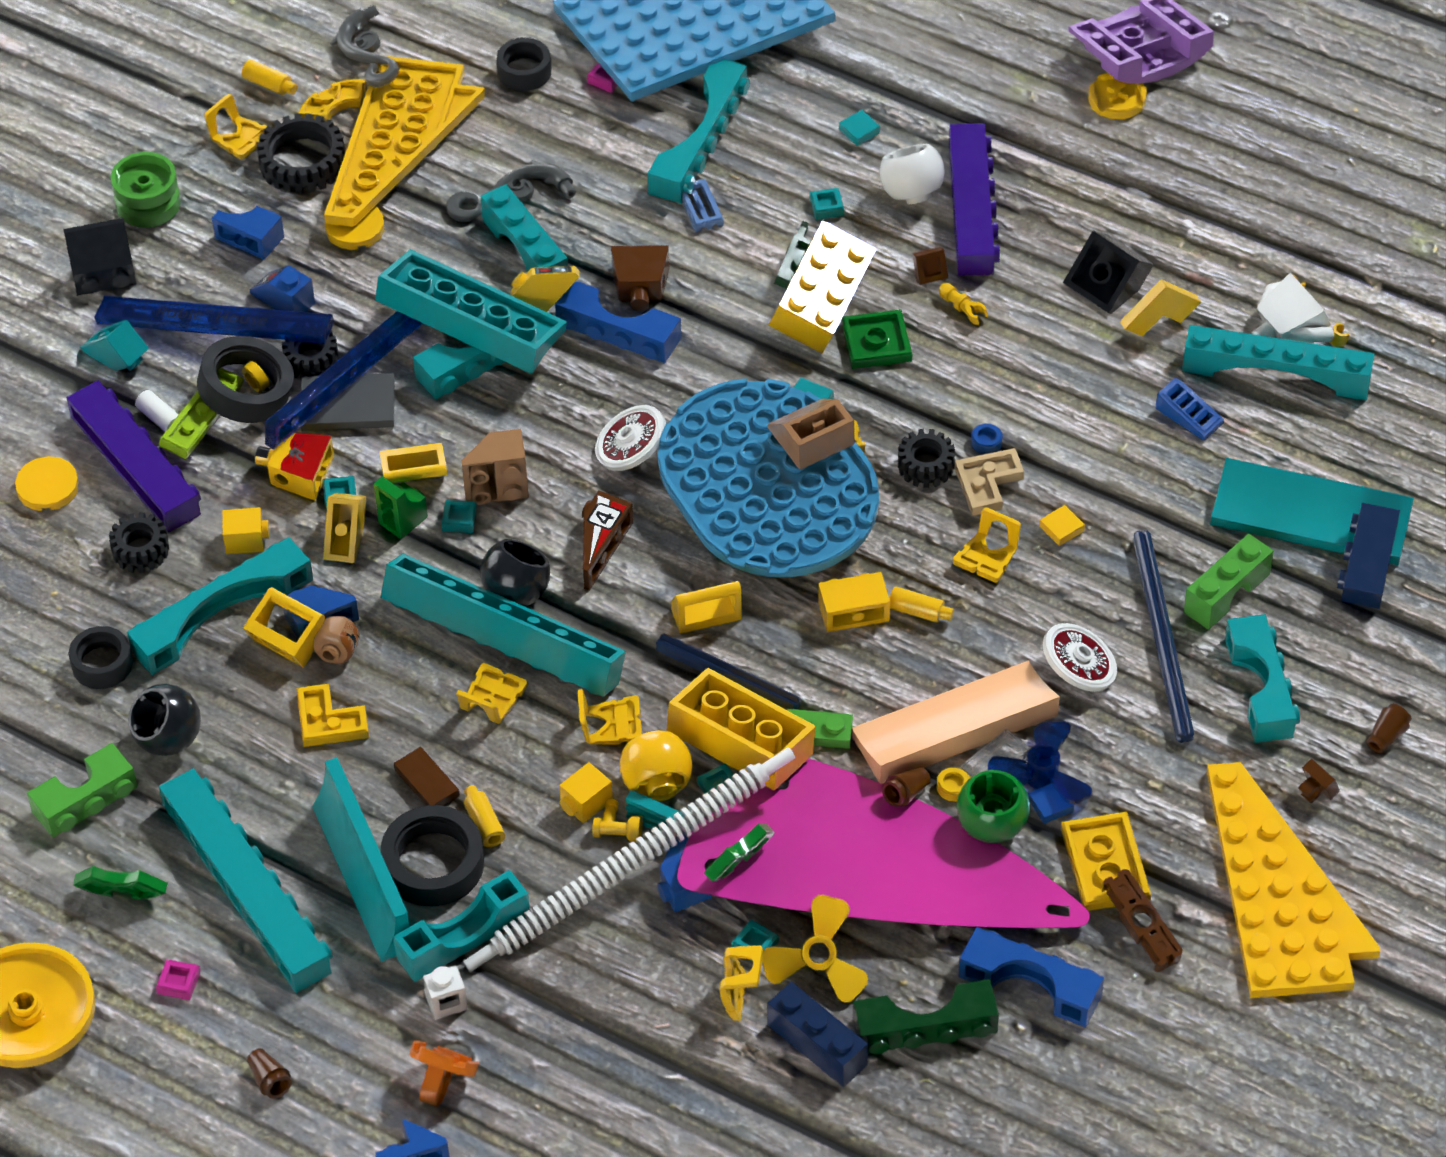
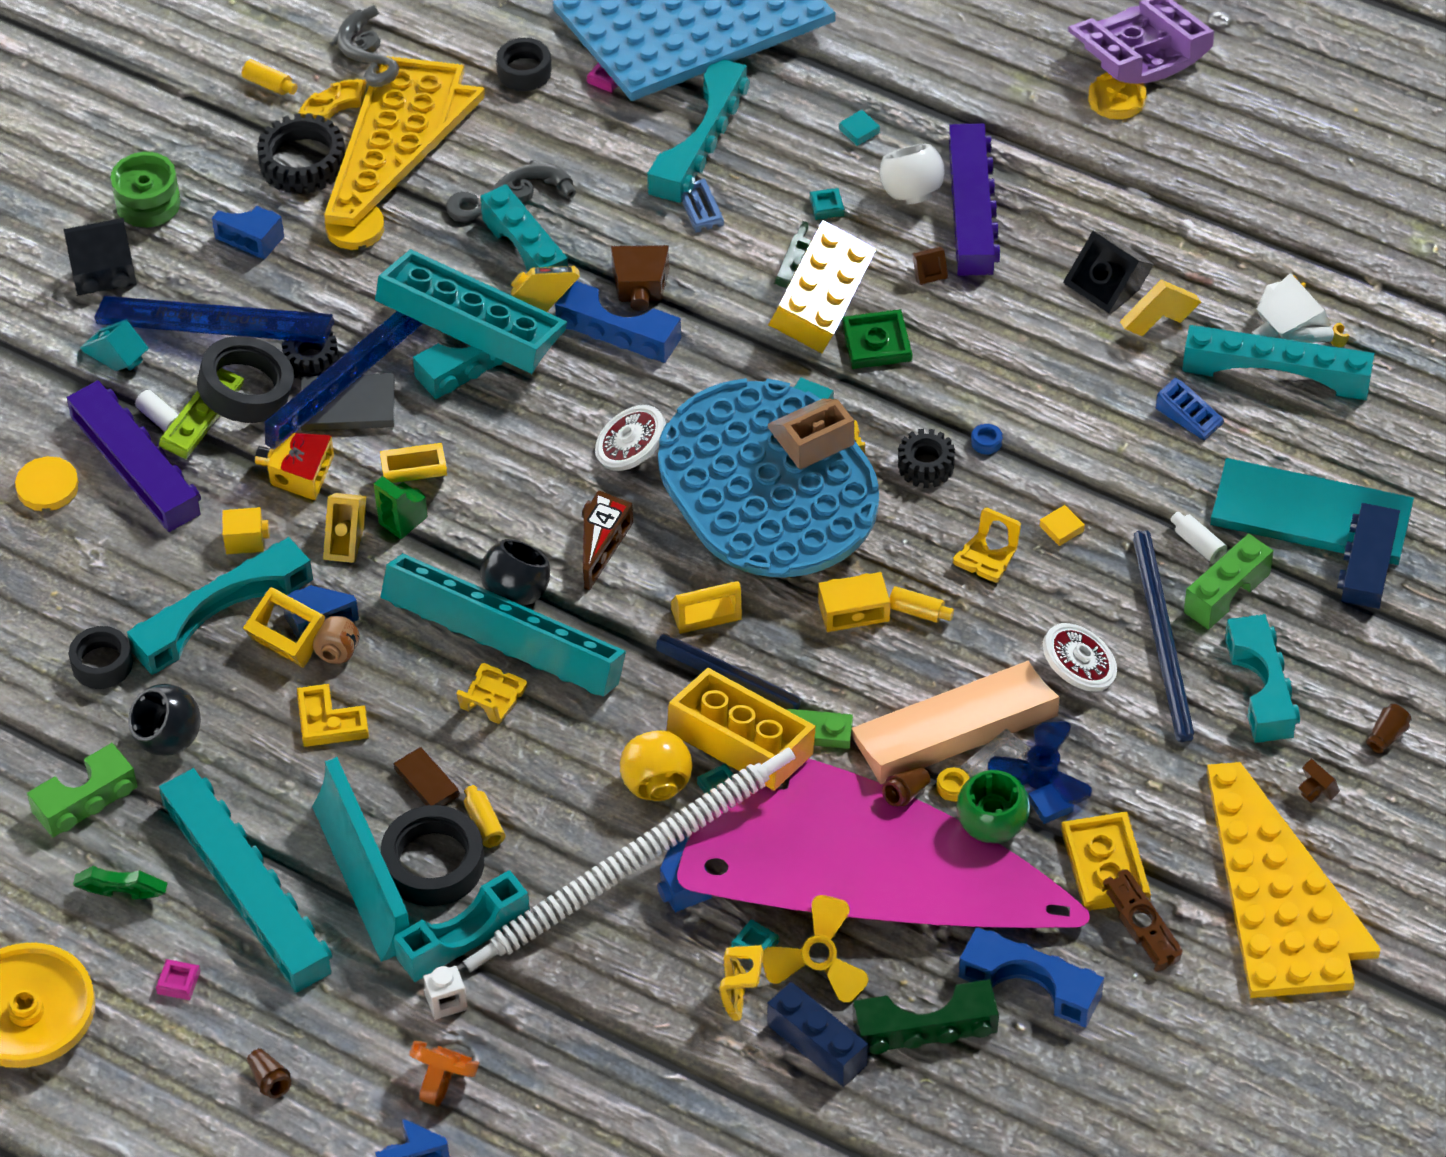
(139, 556): black tyre -> none
(243, 141): yellow piece -> none
(255, 376): yellow tile -> none
(285, 290): blue slope -> none
(342, 485): teal tile -> none
(459, 516): teal tile -> none
(496, 468): medium nougat slope -> none
(585, 792): yellow brick -> none
(607, 826): yellow piece -> none
(621, 720): yellow piece -> none
(650, 810): teal tile -> none
(741, 850): green tile -> none
(962, 302): yellow piece -> none
(983, 473): tan plate -> none
(1199, 537): none -> white cylinder

